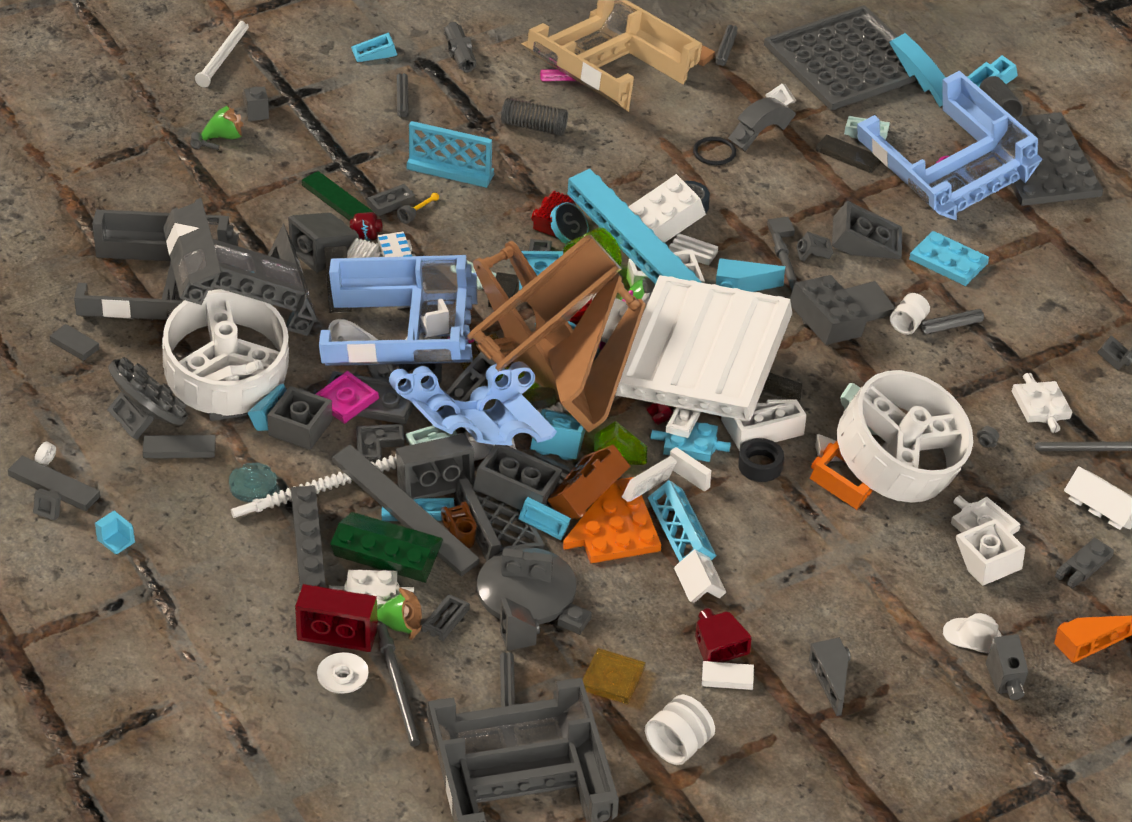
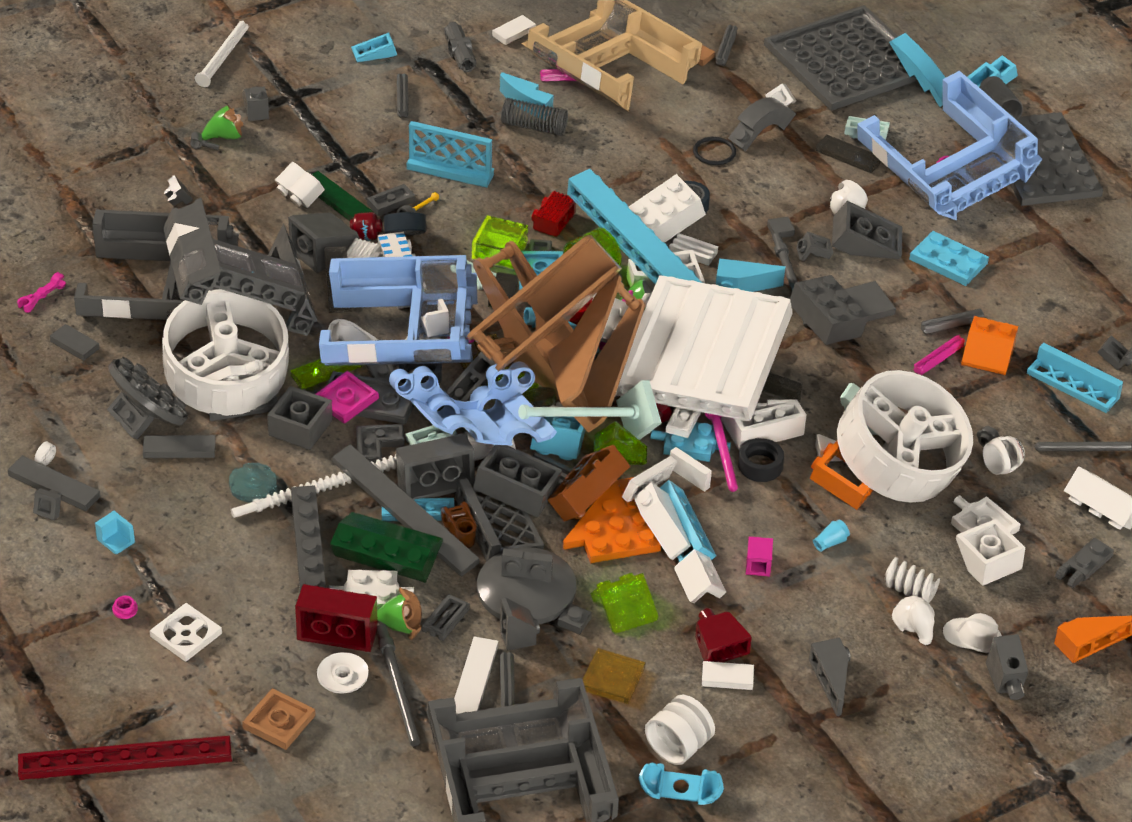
(31, 300): none -> dark pink piece
(124, 607): none -> dark pink plate
(124, 757): none -> dark red tile
(177, 192): none -> dark grey tile
(197, 642): none -> white piece
(259, 412): medium azure slope -> none
(279, 719): none -> medium nougat plate
(299, 185): none -> white brick
(317, 372): none -> clear neon green tile
(409, 222): none -> black wheel
(475, 674): none -> white tile
(494, 235): none -> clear neon green piece
(513, 29): none -> white tile
(525, 90): none -> medium azure slope
(529, 317): none -> medium azure plate
(544, 518): medium azure tile -> none
(568, 222): black tile -> none
(626, 602): none -> clear neon green bracket
(635, 408): none -> light aqua tile
(660, 783): none -> medium azure piece
(662, 519): none -> white slope
(724, 451): none -> dark pink piece
(759, 556): none -> dark pink brick
(832, 535): none -> medium azure cone
(849, 192): none -> white helmet
(909, 313): white wheel -> none
(910, 581): none -> white piece
(915, 616): none -> white hair
(939, 355): none -> dark pink axle
(989, 345): none -> orange slope
(1003, 455): none -> white helmet
(1041, 402): white plate -> none
(1078, 375): none -> medium azure fence

